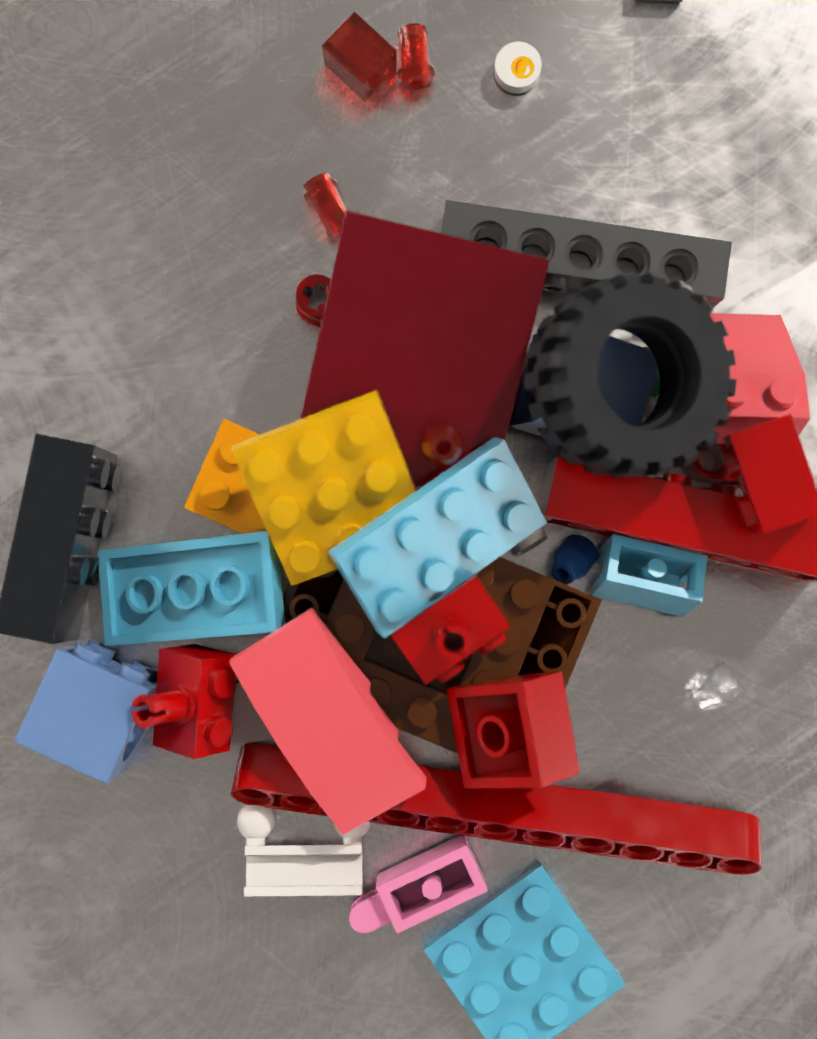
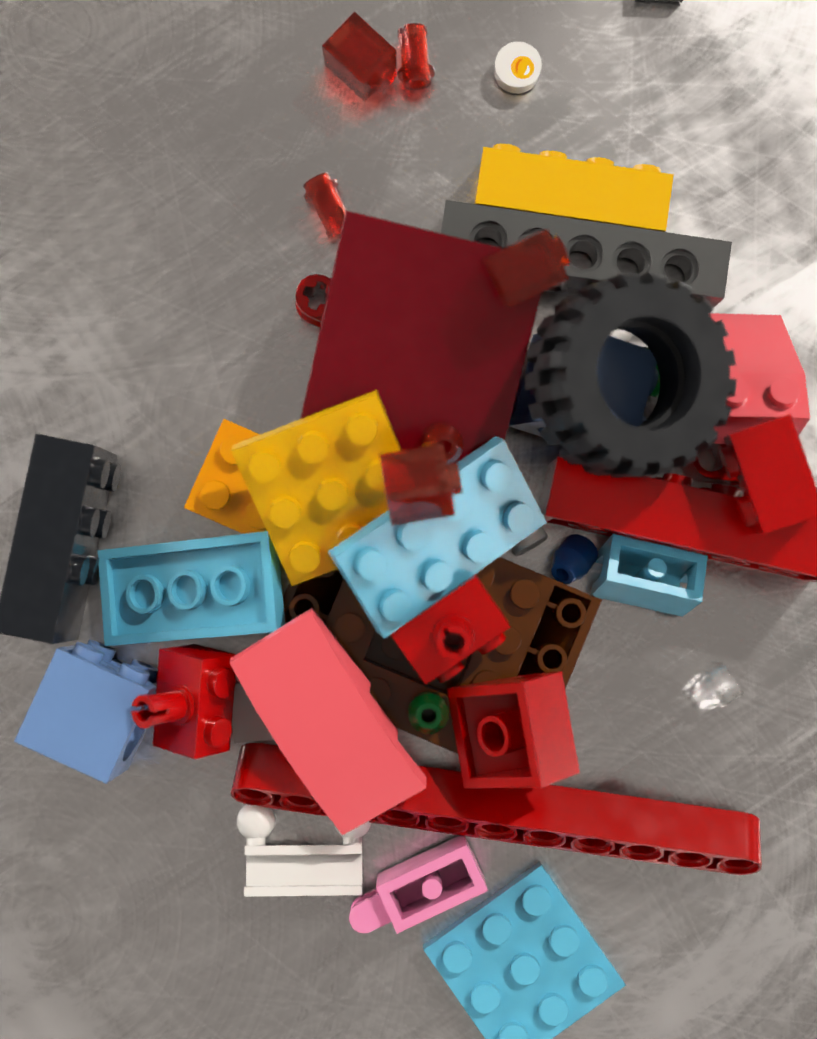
(419, 484): none -> clear red brick
(424, 701): none -> dark green hose
(527, 267): none -> clear red brick
(574, 187): none -> yellow brick

